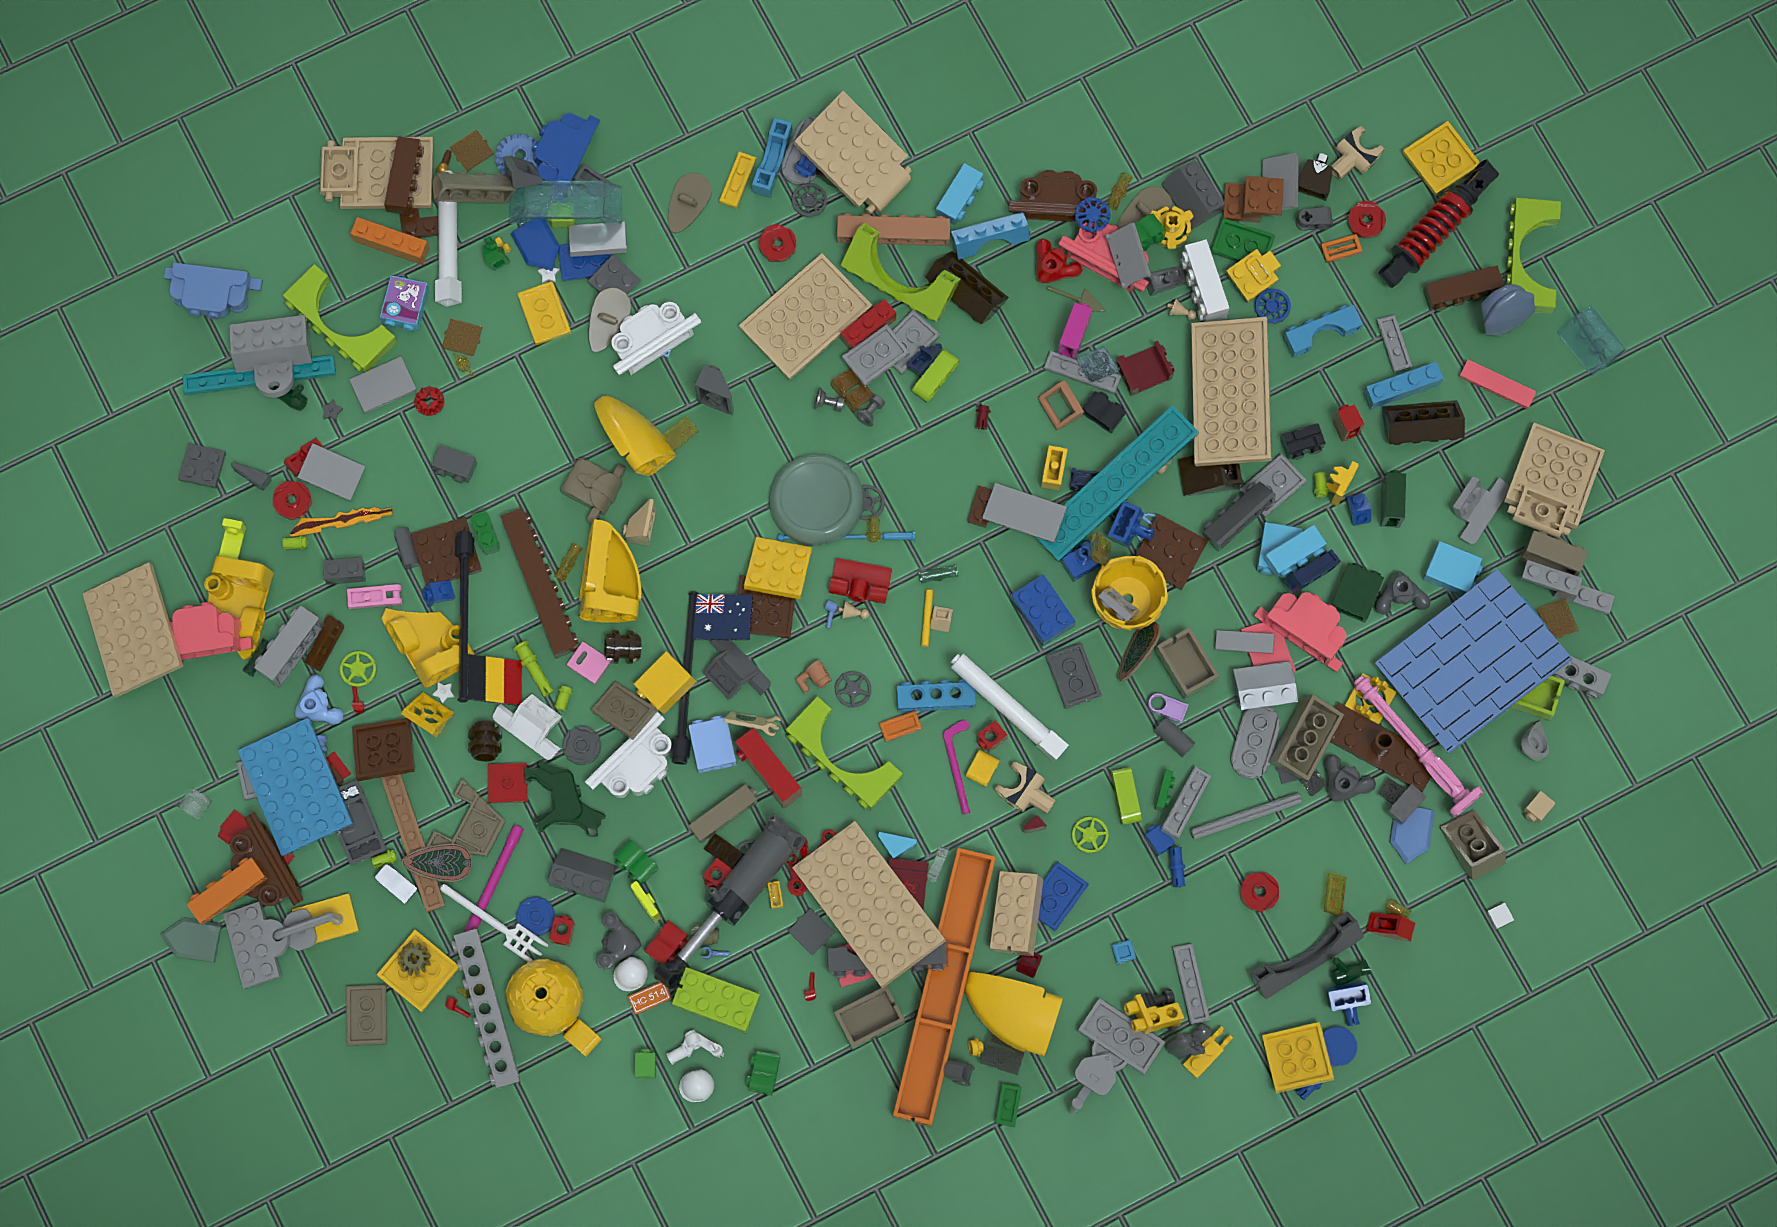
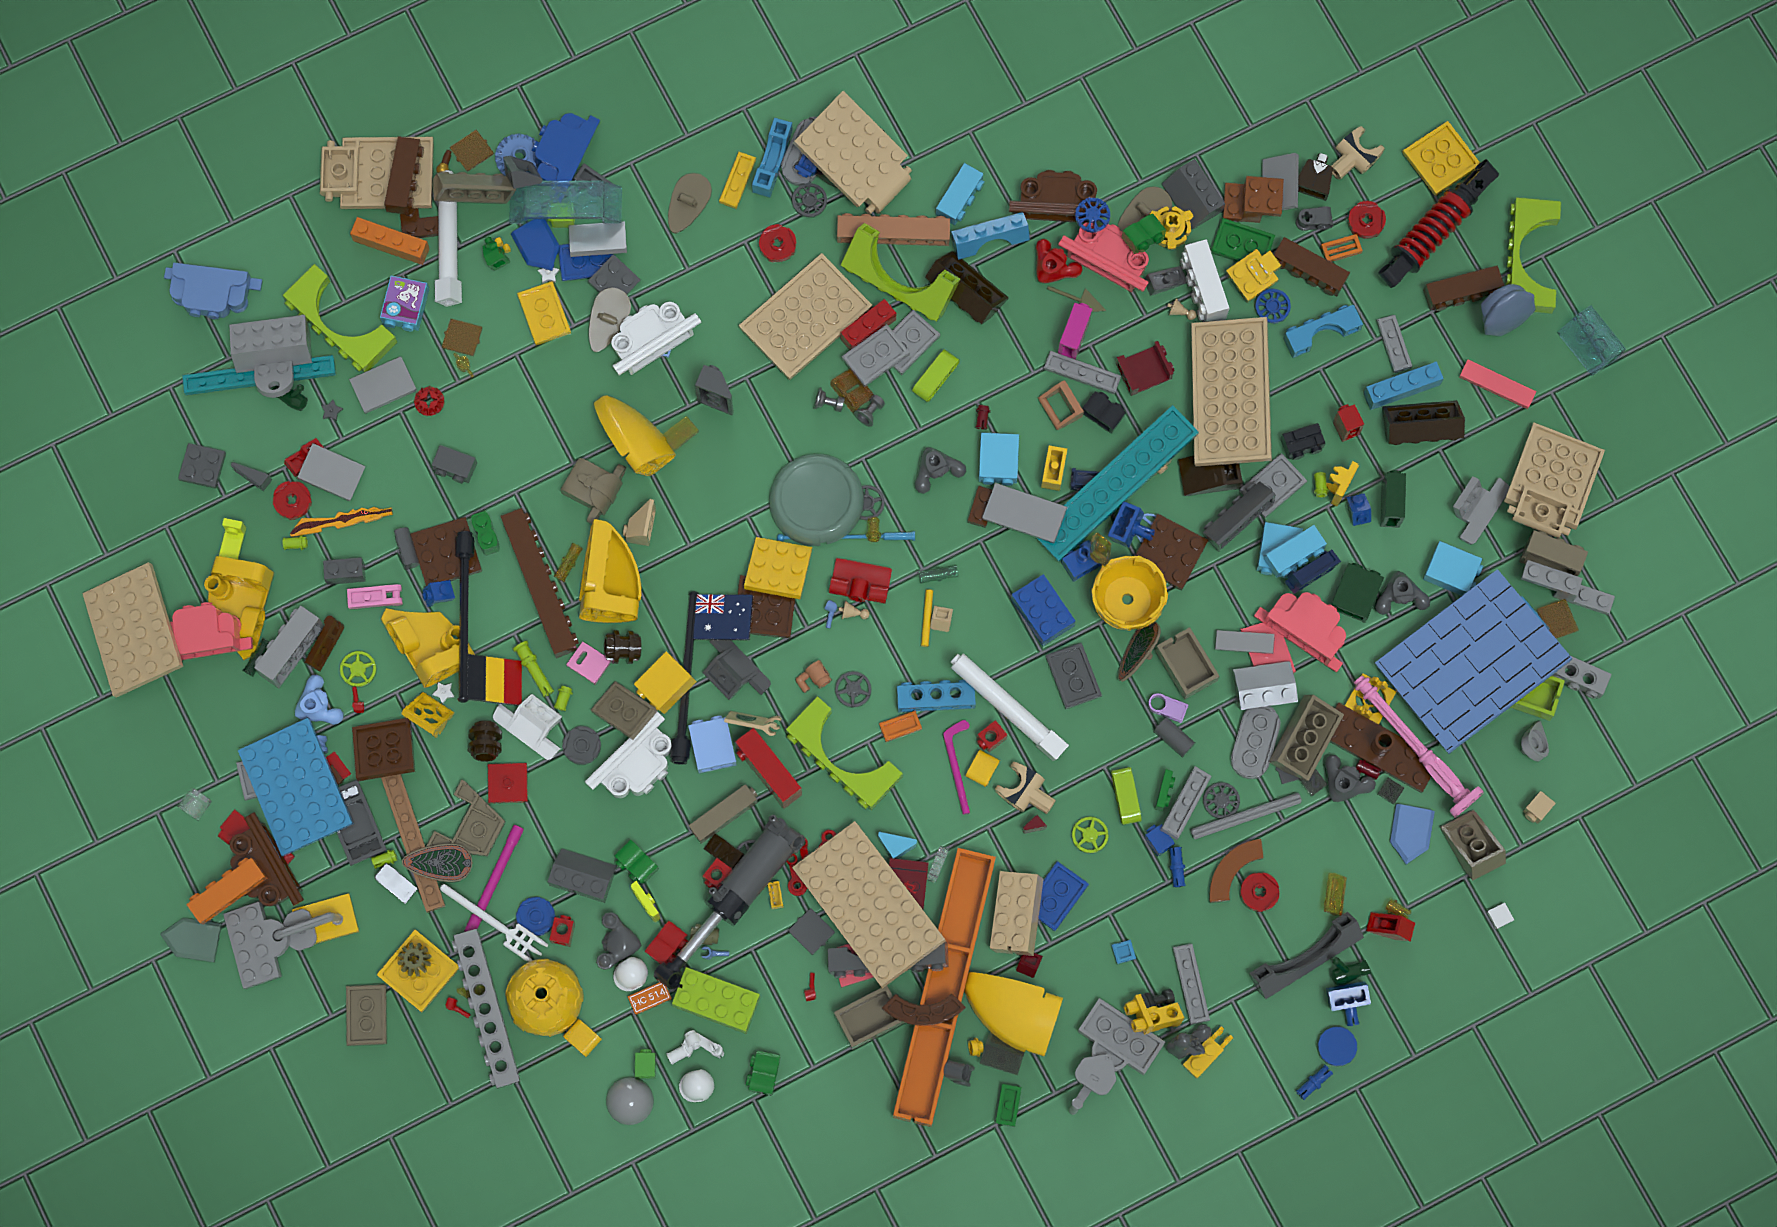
(565, 796): dark green animal -> none
(629, 1101): none -> light grey piece
(923, 359): dark blue slope -> none
(923, 1015): none -> reddish brown tile
(935, 465): none -> dark grey head
(998, 458): none -> medium azure brick
(1097, 364): clear light blue piece -> none
(1117, 602): light grey plate -> none
(1119, 191): clear yellow pin -> none
(1131, 260): light grey door -> none
(1221, 800): none -> dark grey wheel
(1230, 866): none -> dark orange tile
(1298, 1057): yellow plate -> none
(1311, 267): none -> reddish brown brick
(1368, 769): none -> dark red pin
(1406, 804): flat silver slope -> none

